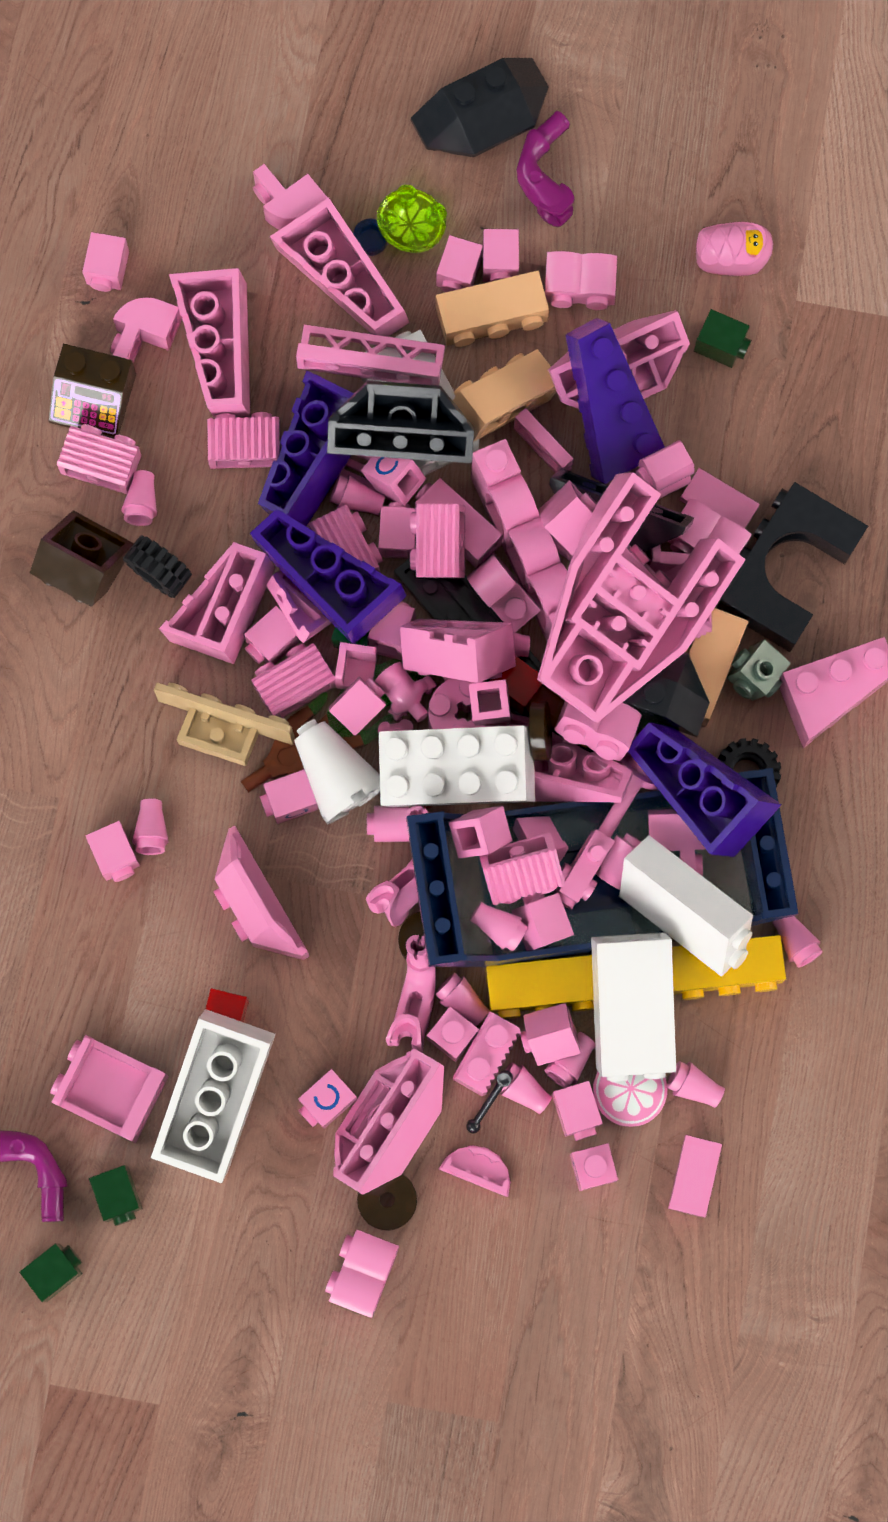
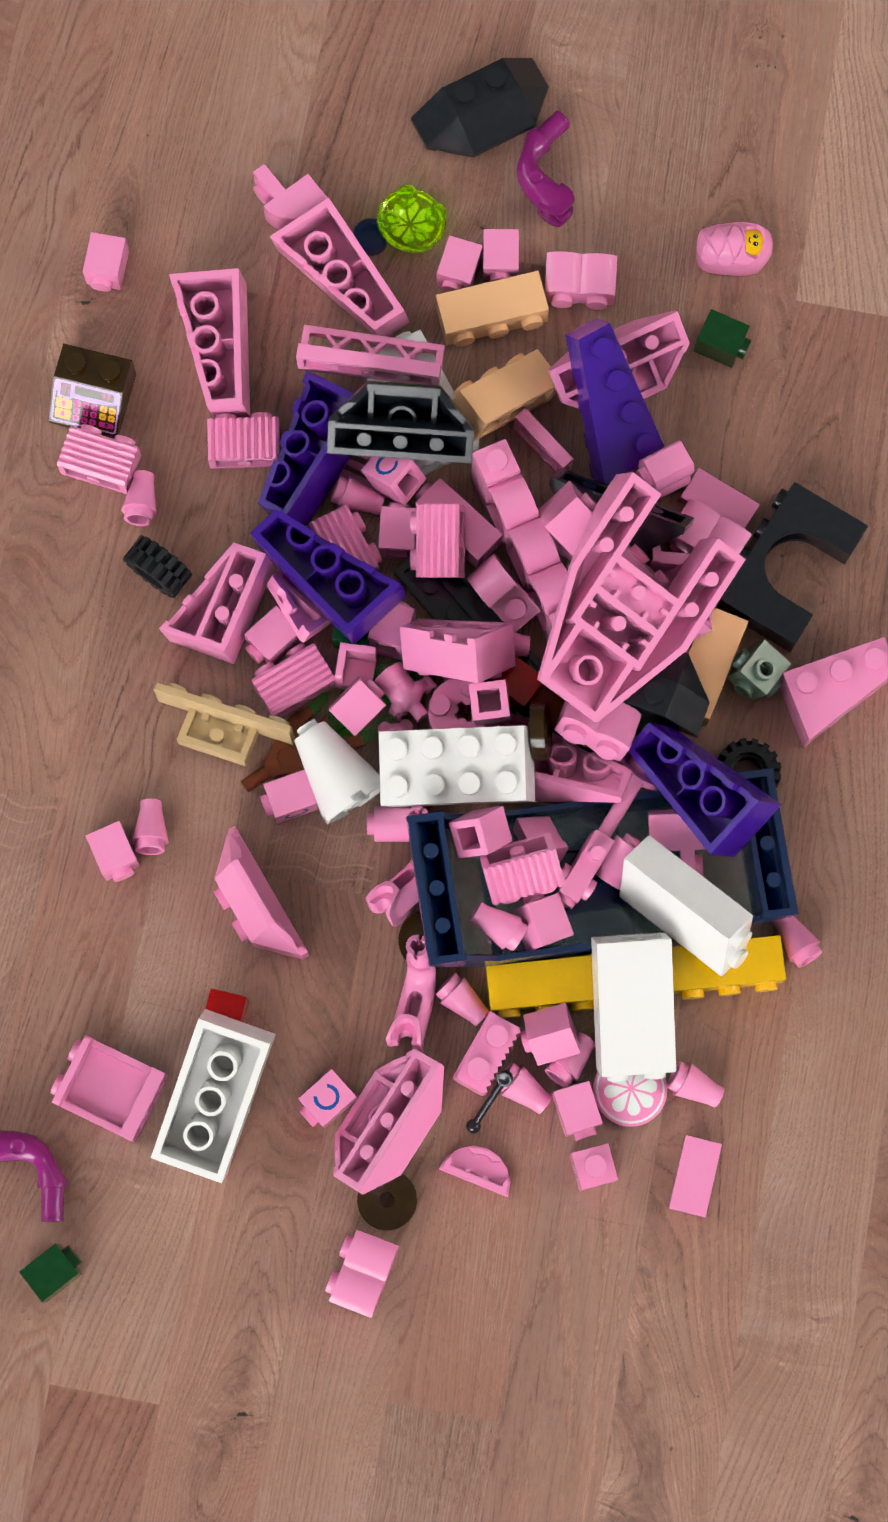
(80, 558): dark brown slope -> none
(116, 1195): dark green brick -> none
(144, 321): bright pink brick -> none
(452, 1034): bright pink brick -> none

